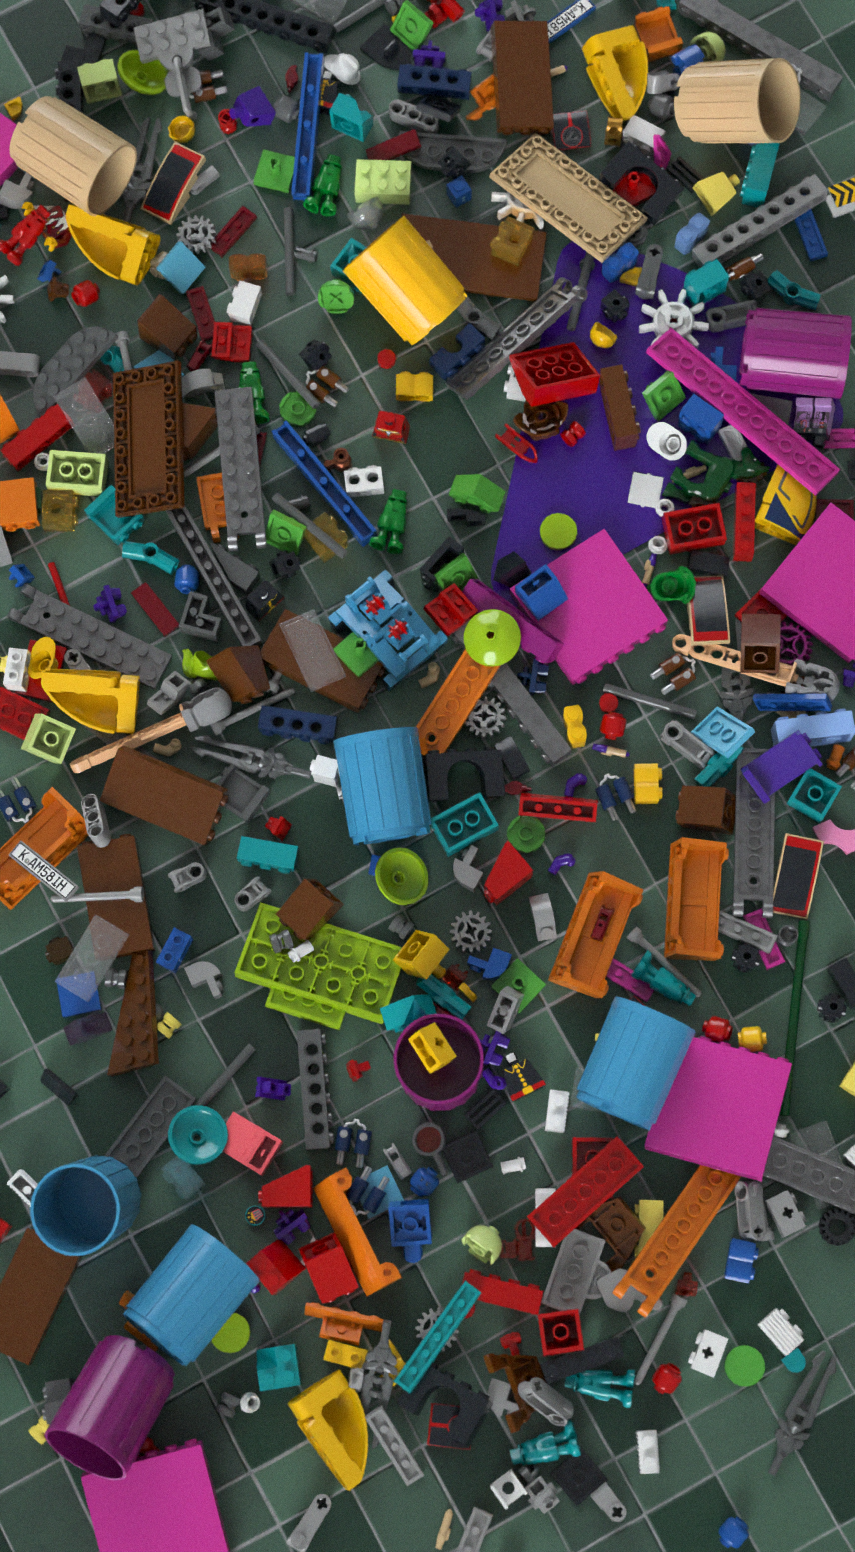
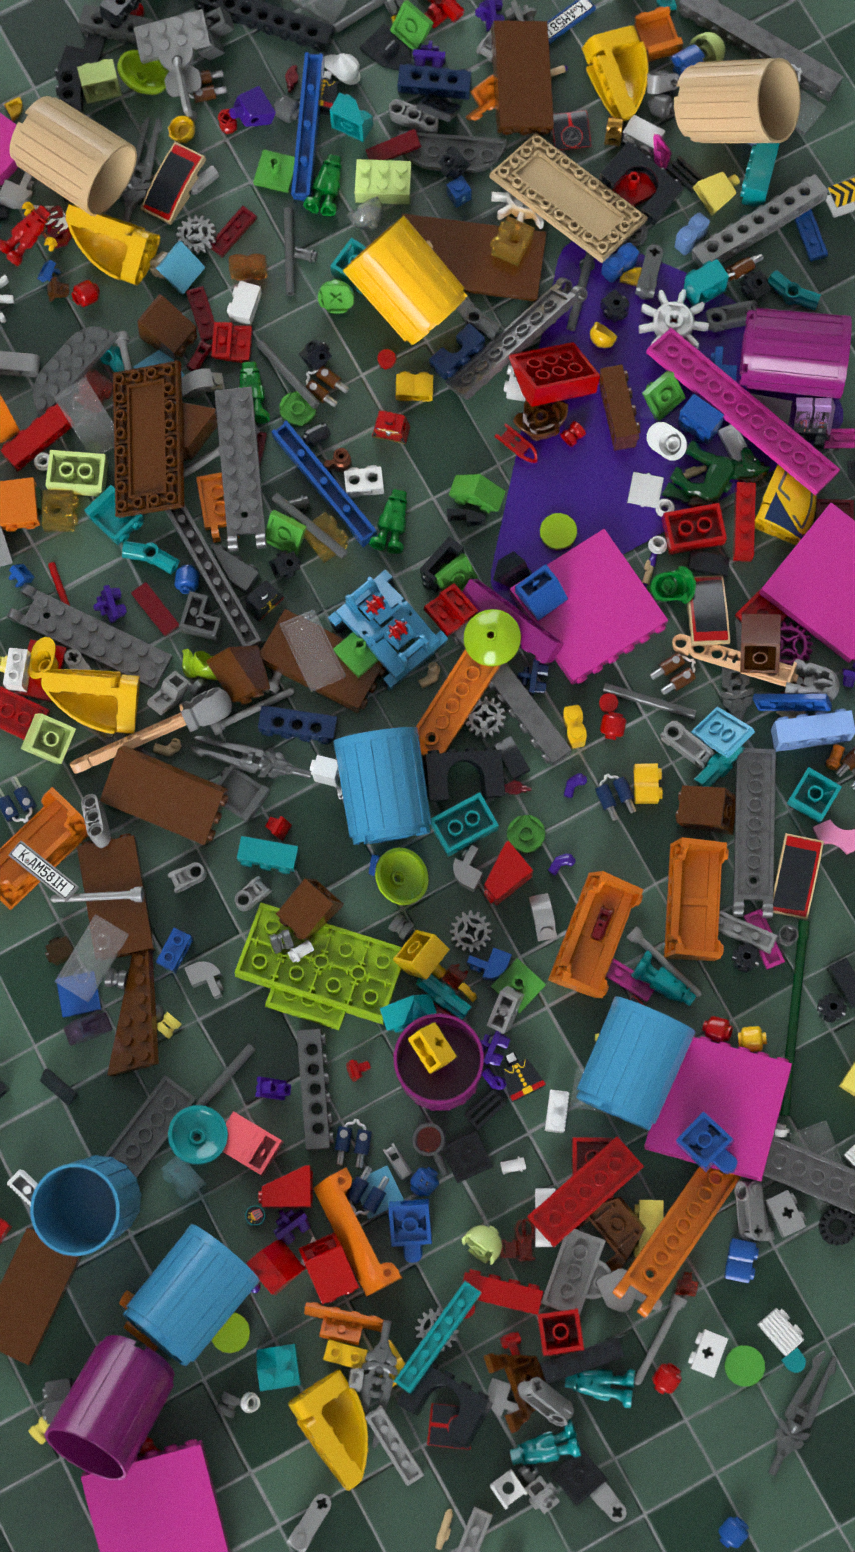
(558, 807): red brick -> none
(609, 751): piece -> none
(647, 1451): white brick -> none
(708, 1144): none -> blue brick
(781, 764): dark purple panel -> none

